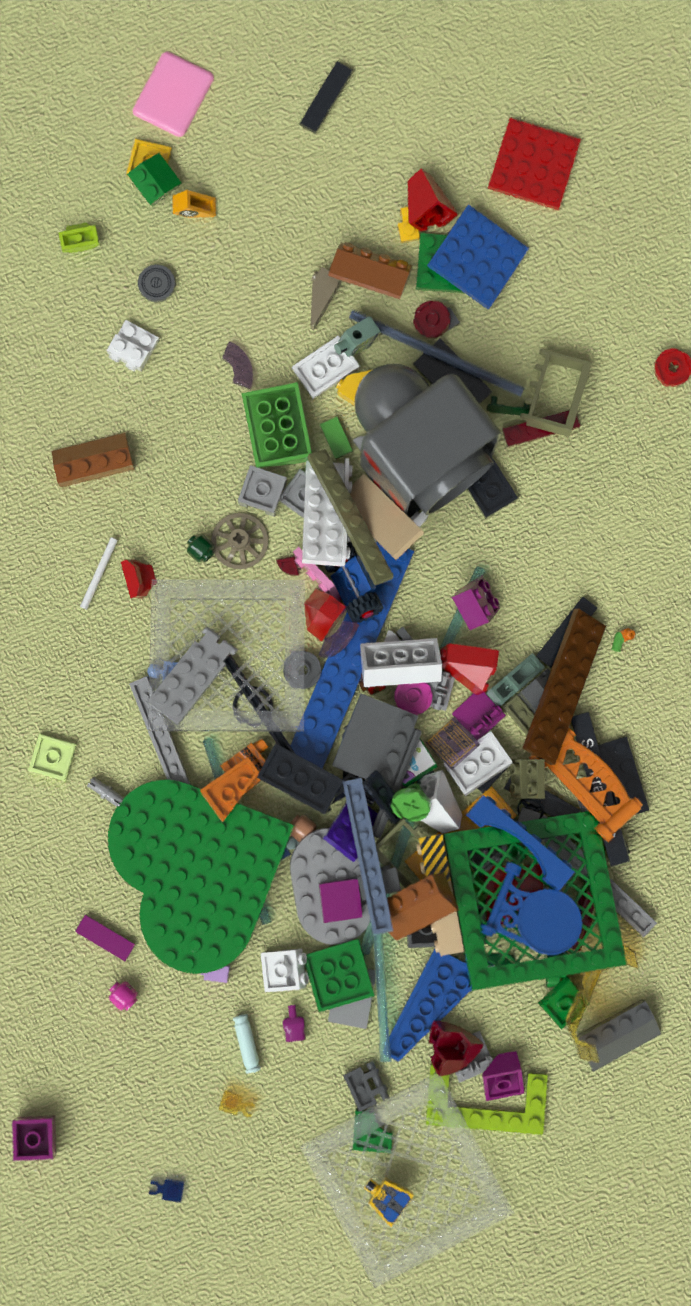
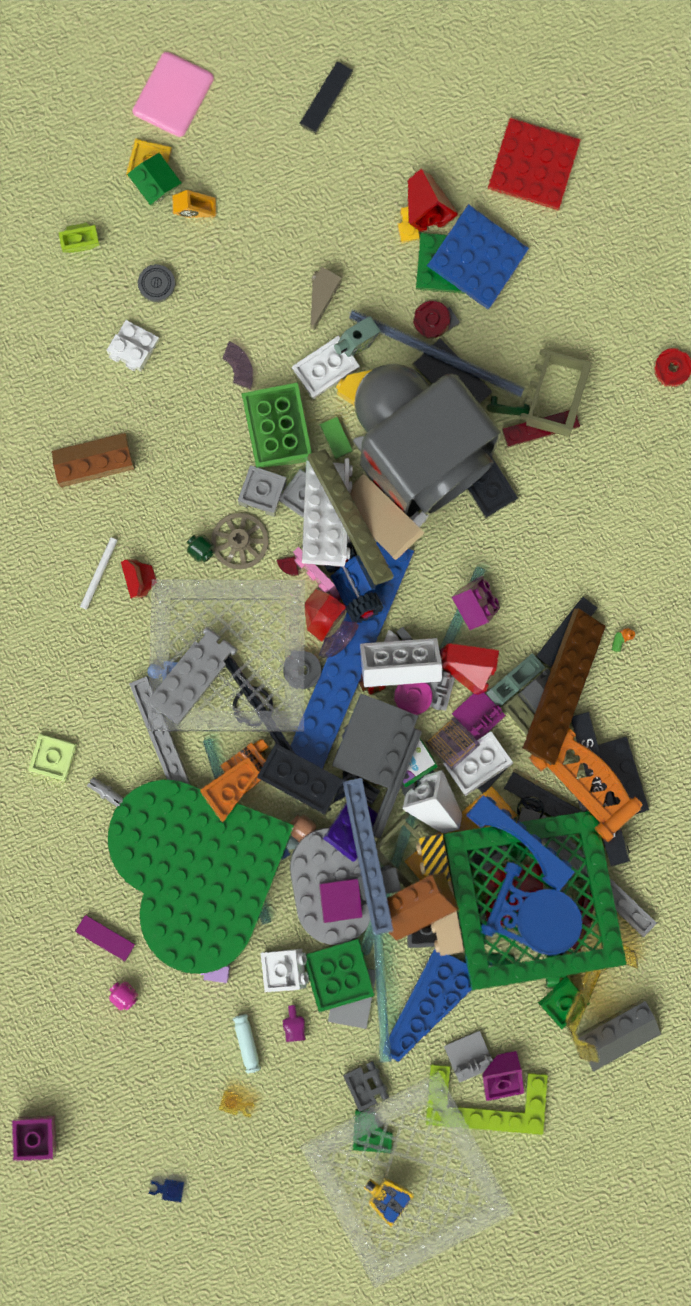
(370, 270): dark orange slope -> none
(382, 794): black tile -> none
(411, 803): bright green tile -> none
(452, 1047): dark red brick -> none
(528, 779): olive slope -> none

